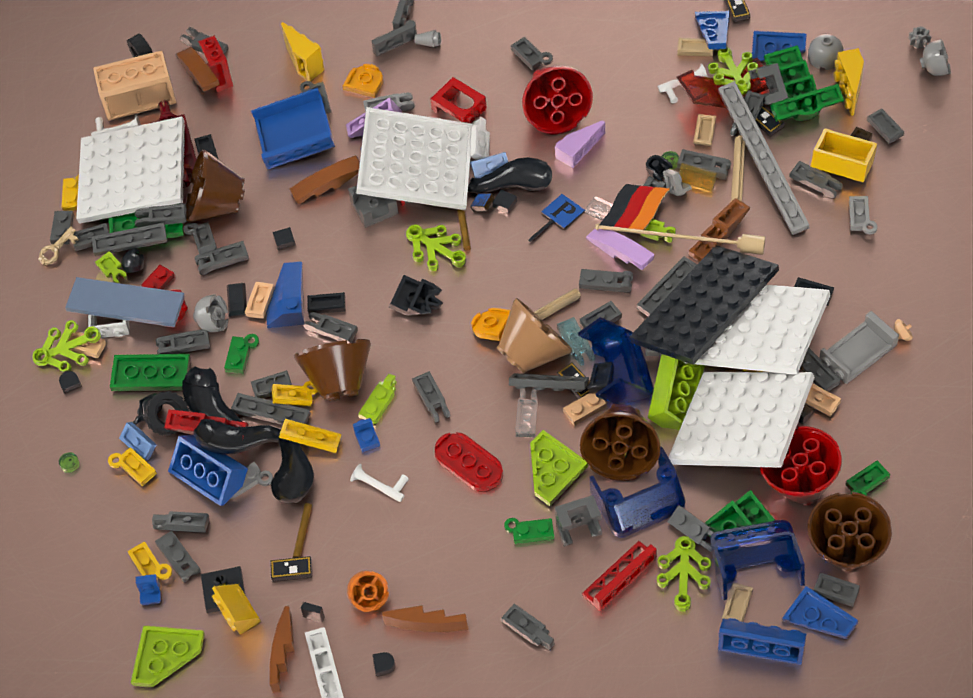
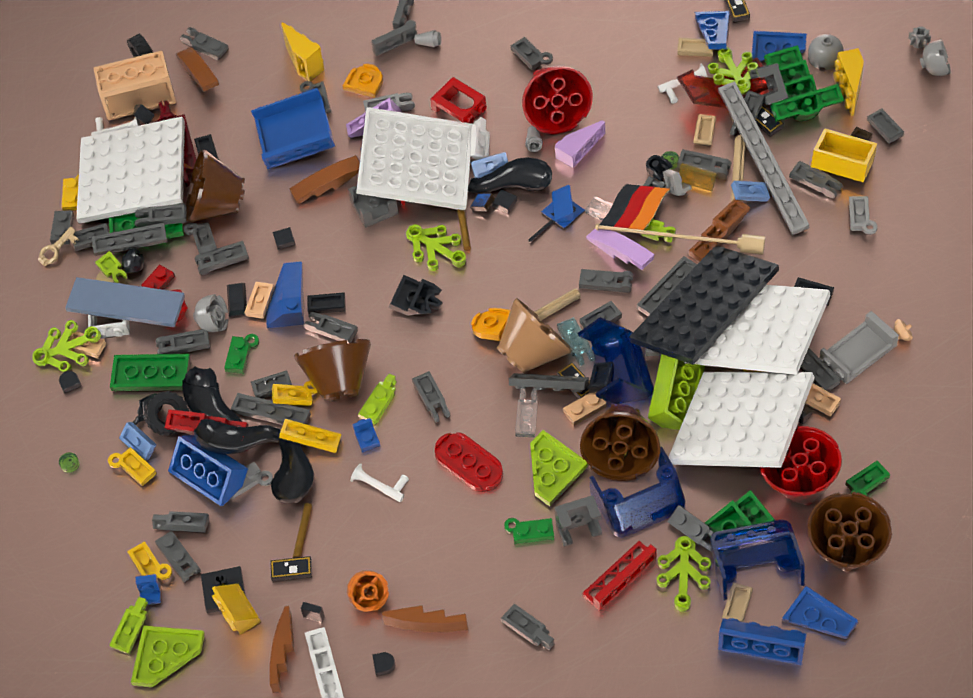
(130, 626): none -> lime hinge
(143, 114): none -> black slope
(217, 62): red panel -> none
(533, 140): none -> light grey cone
(562, 204): none -> blue slope
(750, 191): none -> medium blue plate
(836, 589): dark grey plate -> none

